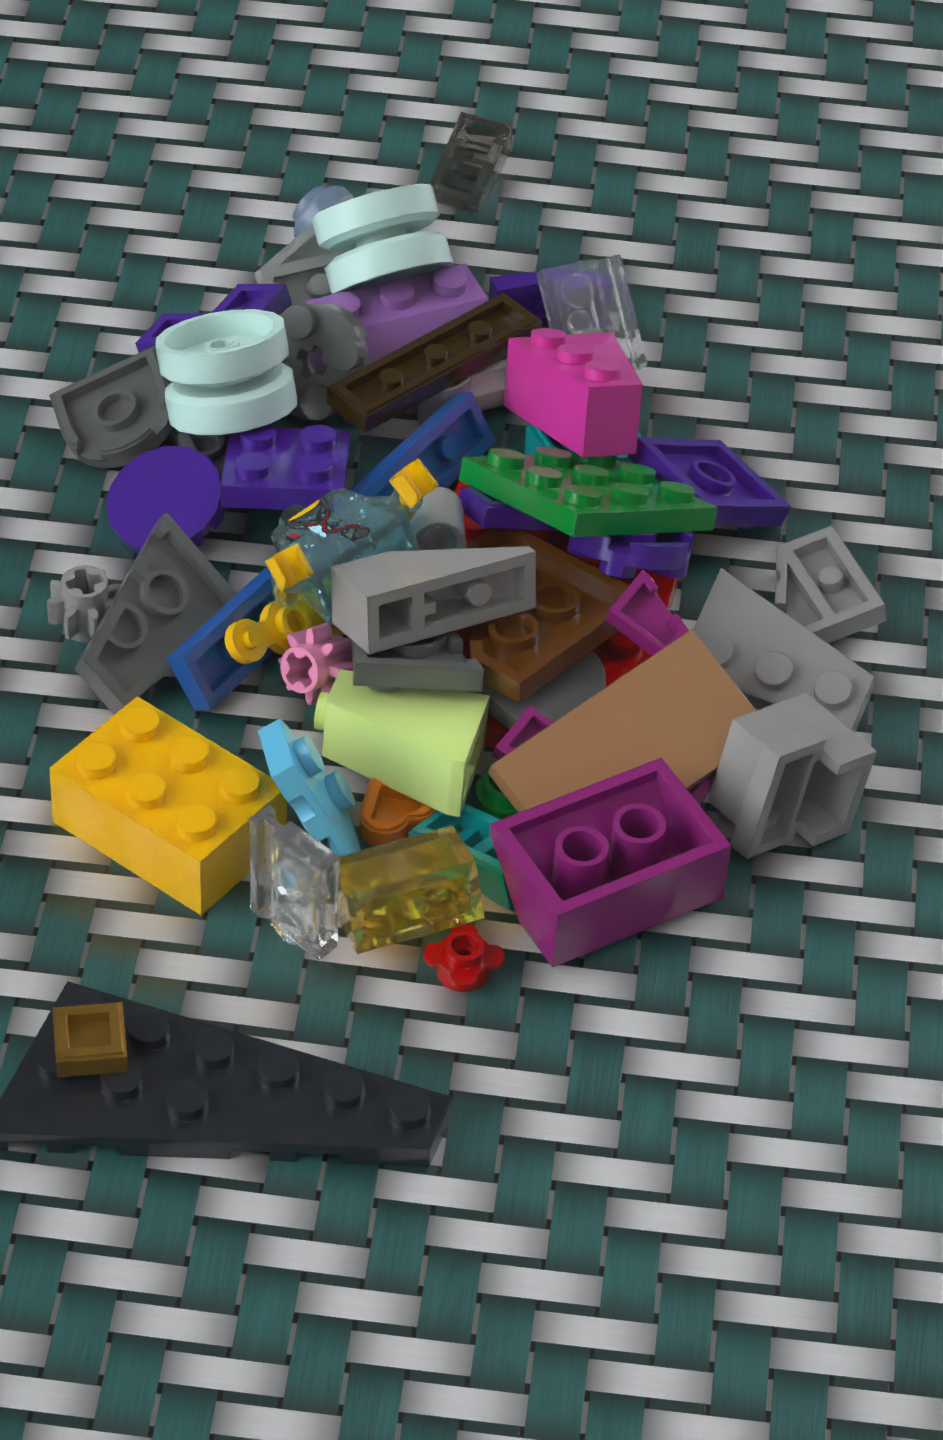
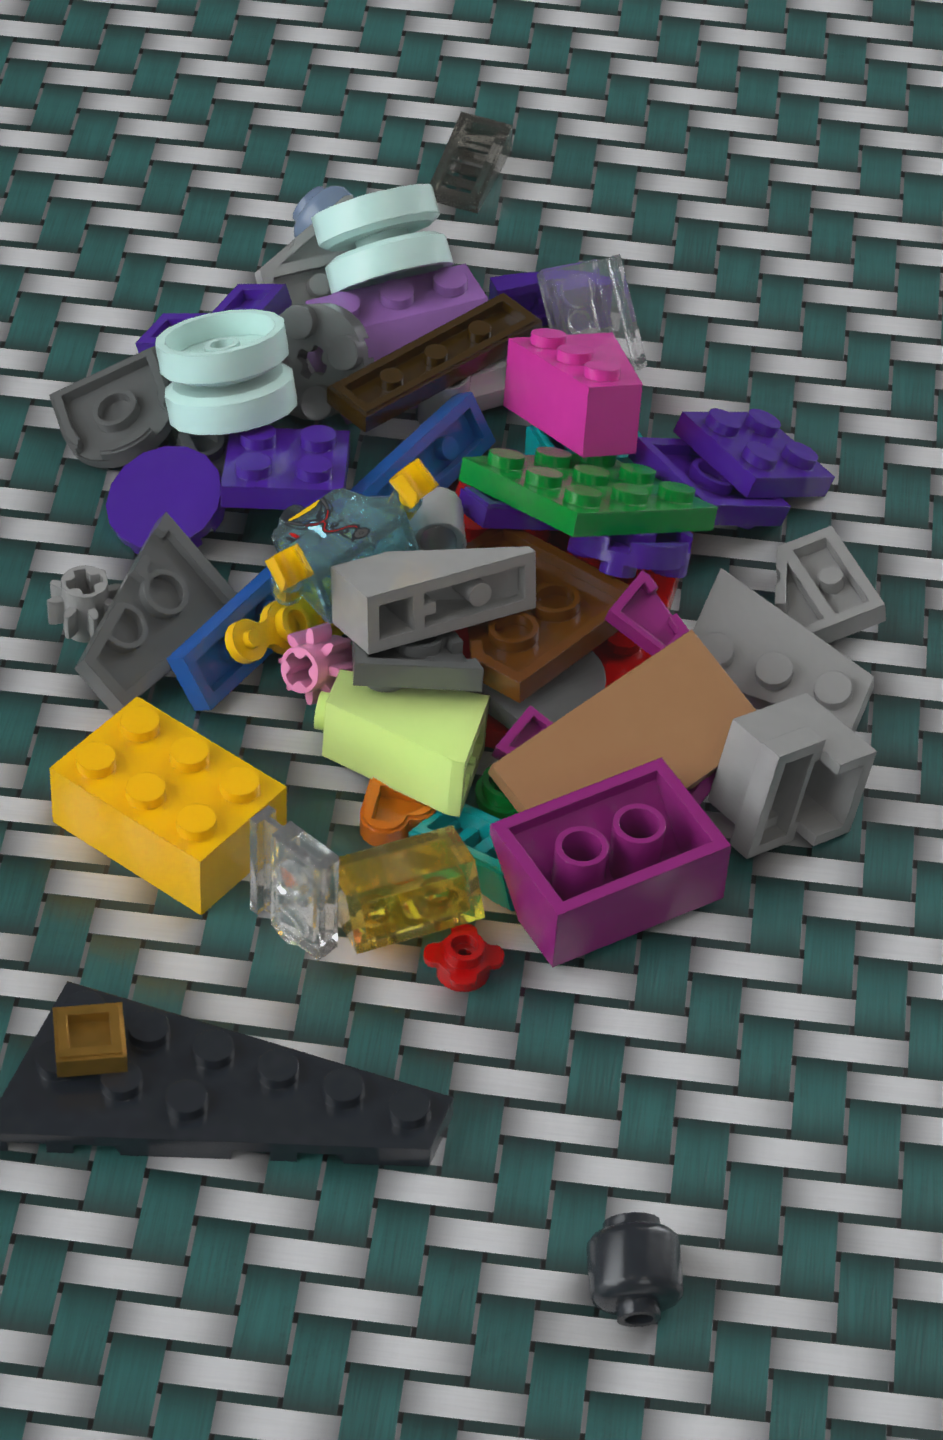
(313, 793): medium azure wing -> none
(635, 1268): none -> black head
(754, 453): none -> dark purple plate

